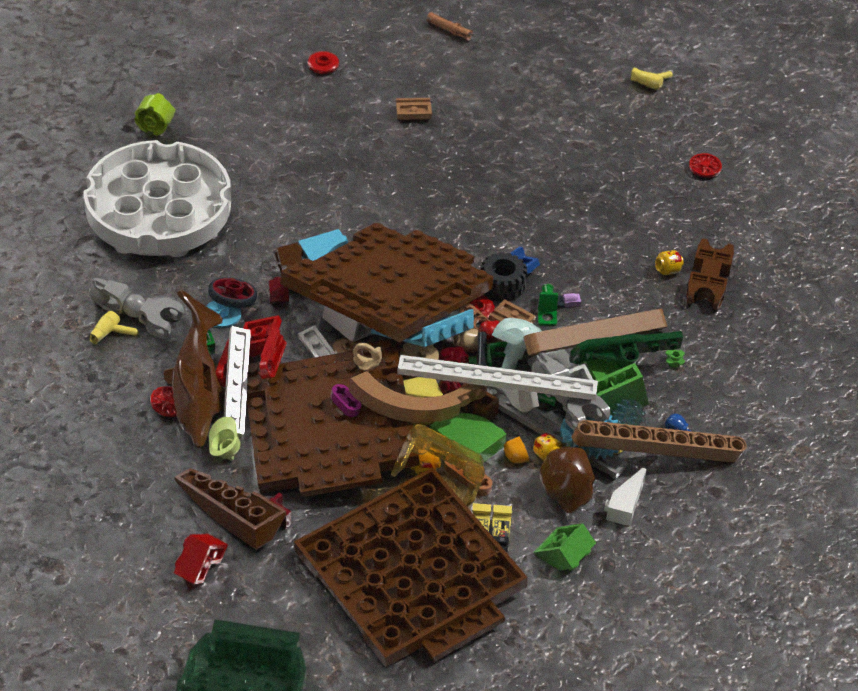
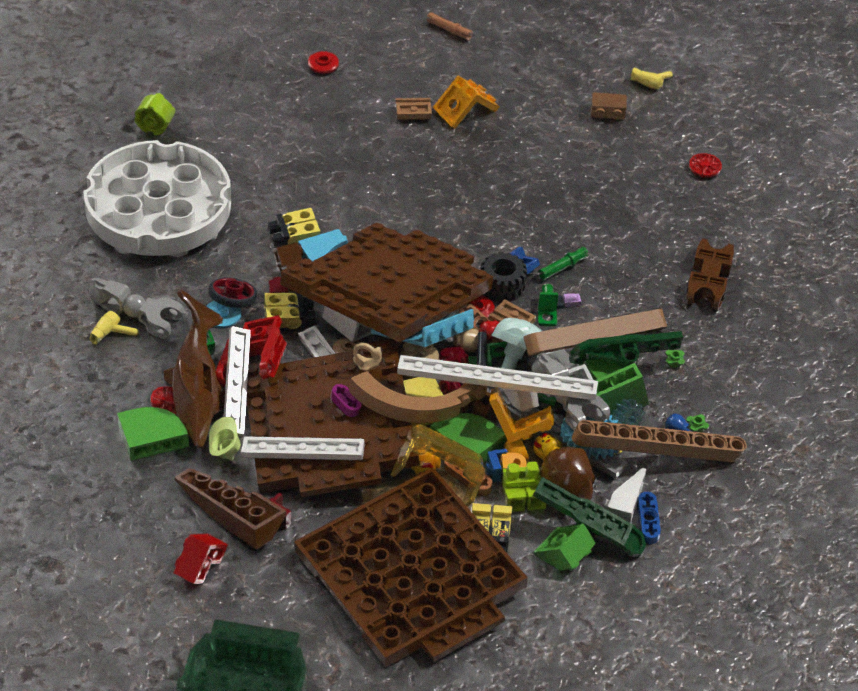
(151, 432): none -> bright green brick
(290, 308): none -> light yellow hips
(293, 227): none -> light yellow hips
(303, 448): none -> white plate
(466, 95): none -> light orange bracket
(493, 465): none -> blue bracket
(509, 458): none -> light orange piece
(519, 486): none -> lime hips
(523, 427): none -> light orange bracket
(569, 260): none -> green pin
(594, 517): none -> dark green piece
(608, 105): none -> medium nougat brick
(653, 511): none -> blue beam
(669, 262): yellow head -> none
(697, 423): none -> bright green plate

